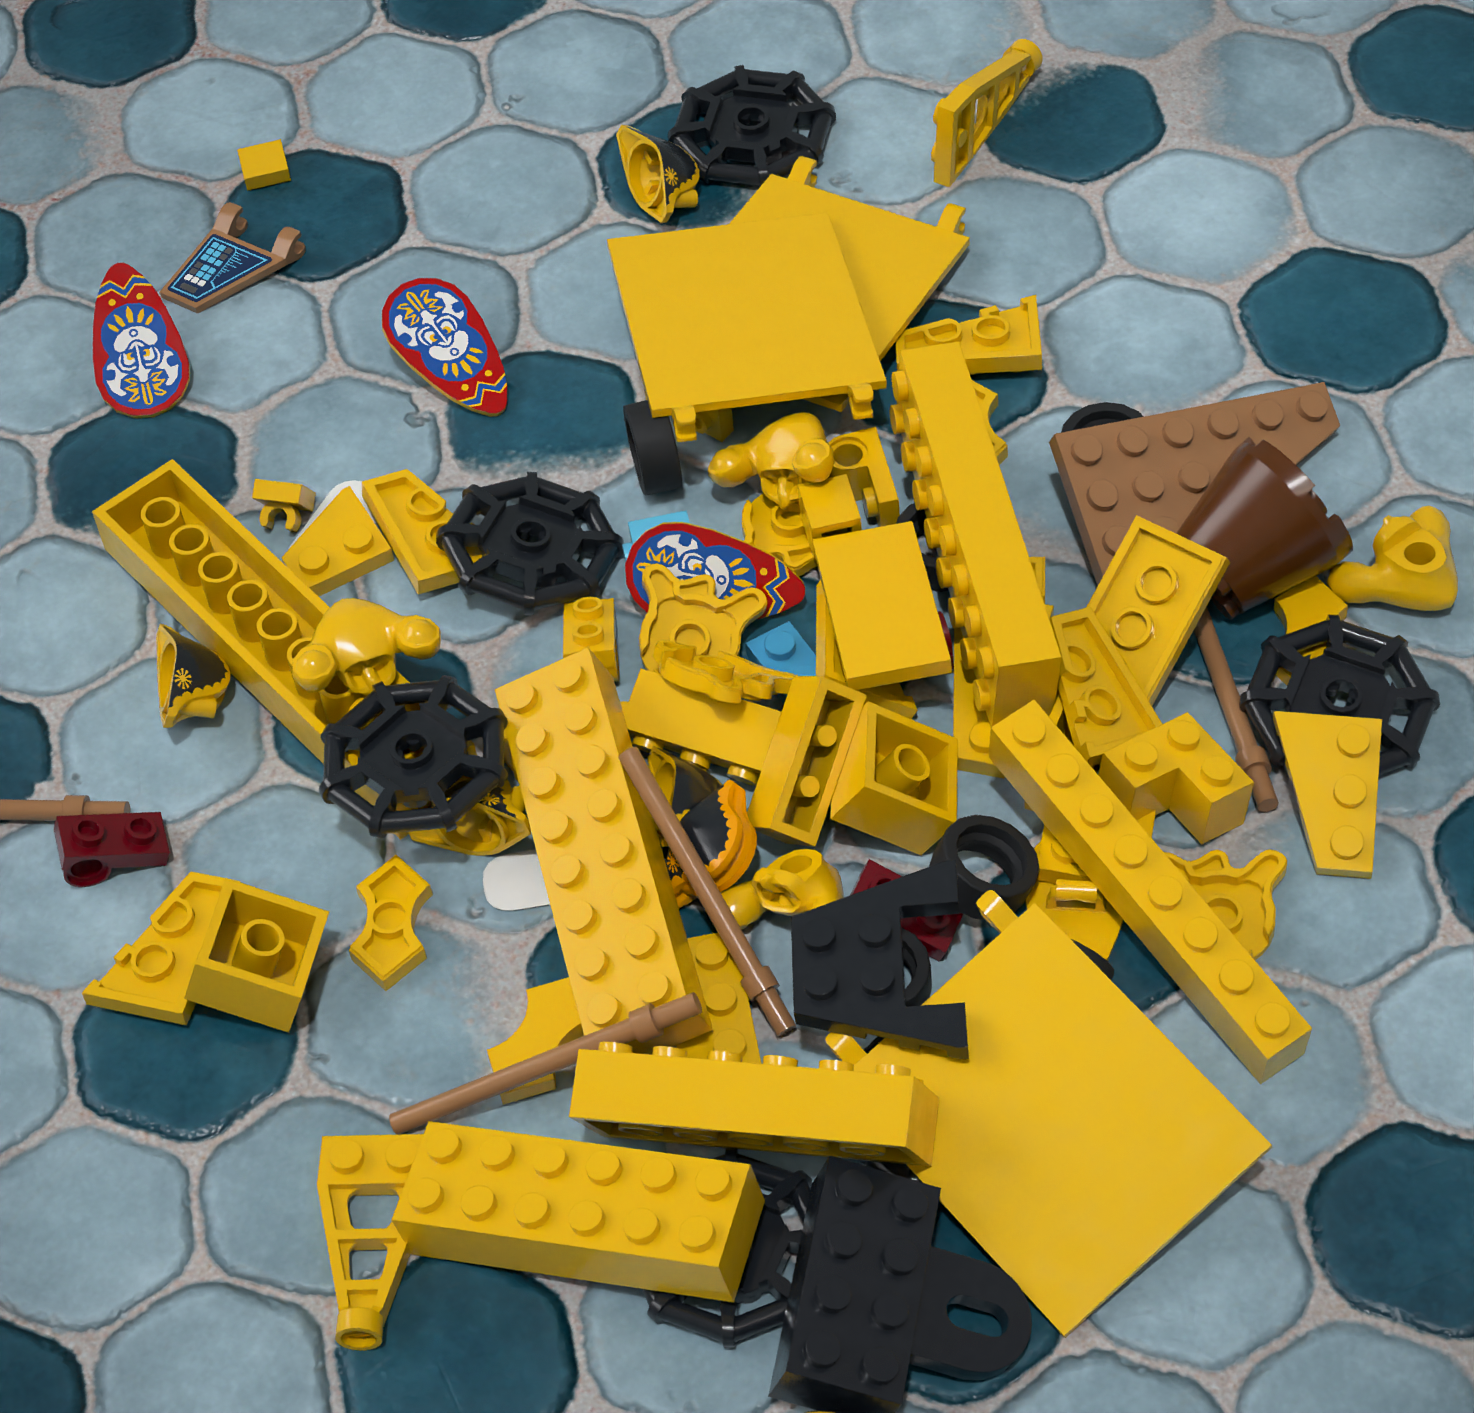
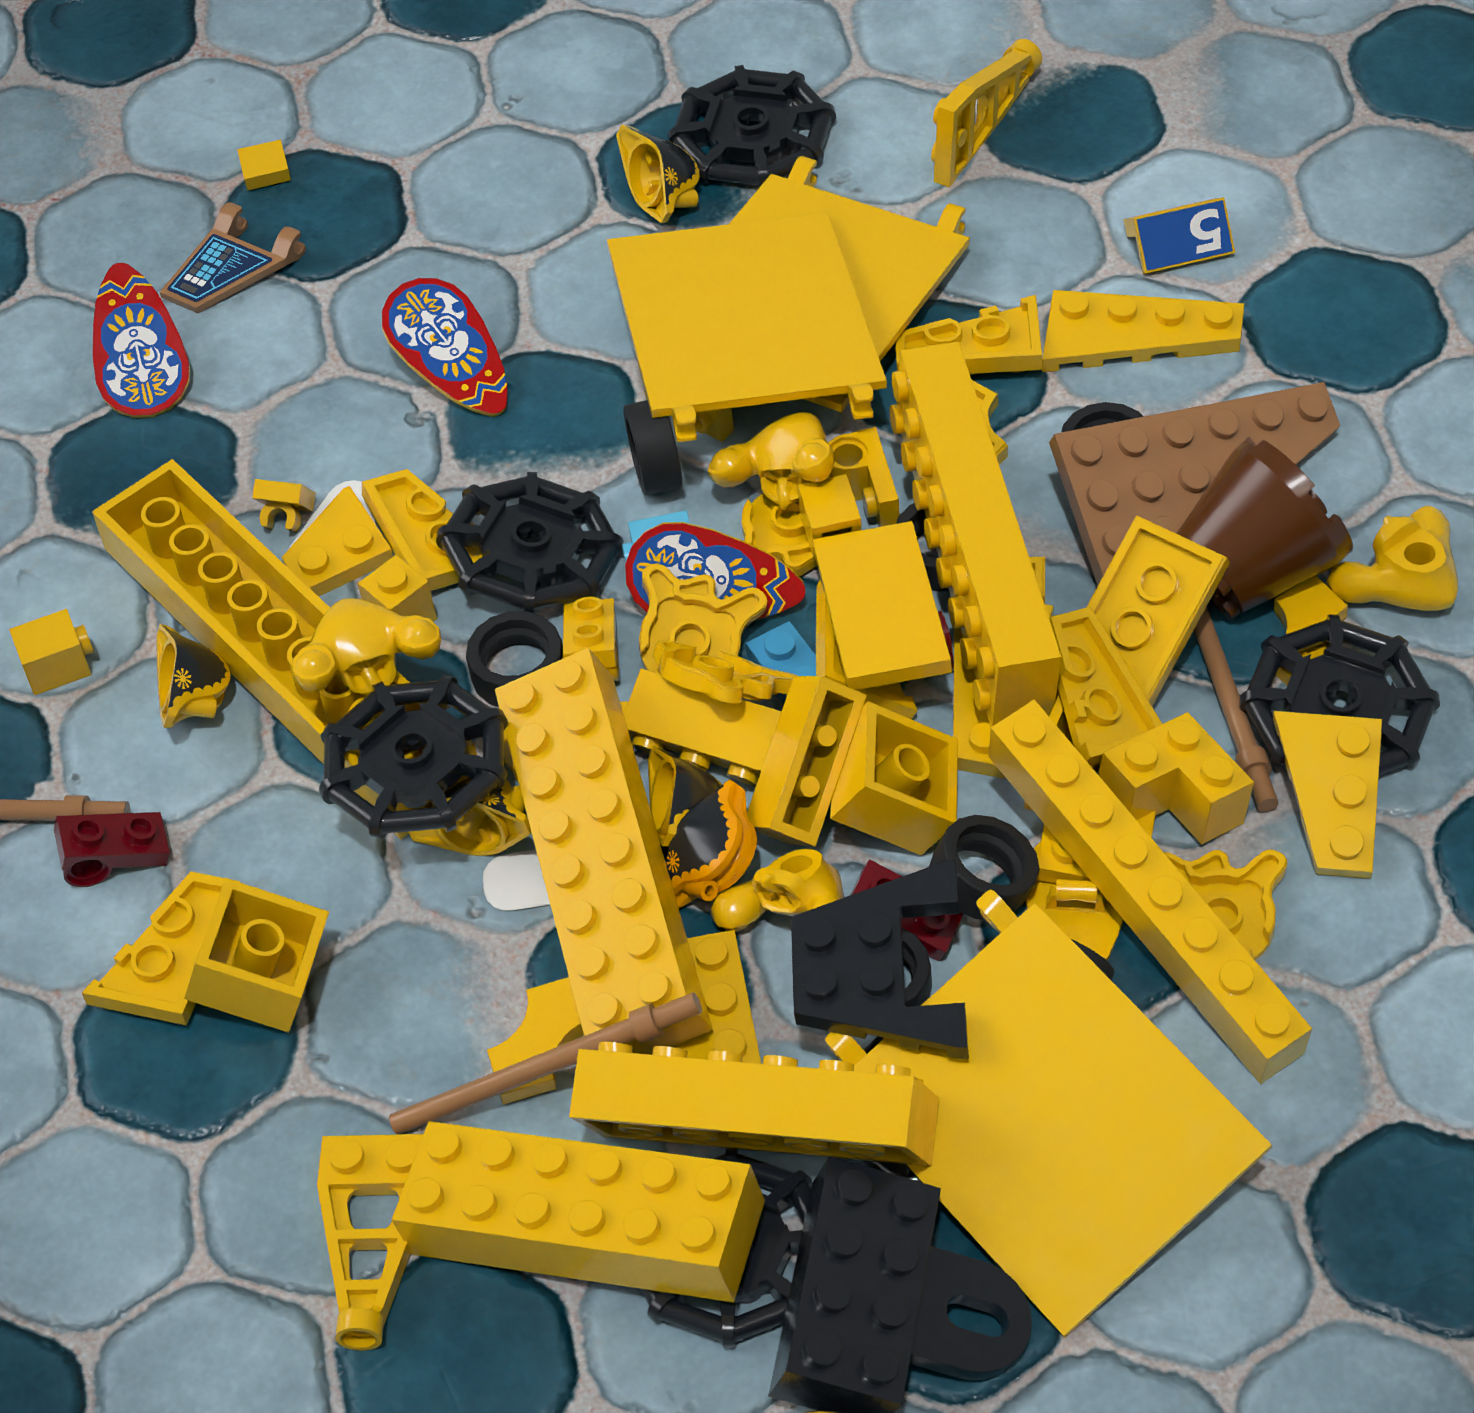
(52, 651): none -> yellow brick
(388, 943): yellow tile -> none
(399, 589): none -> yellow brick
(503, 632): none -> black tyre
(758, 979): medium nougat bar -> none
(1112, 326): none -> yellow wing
(1181, 234): none -> blue panel

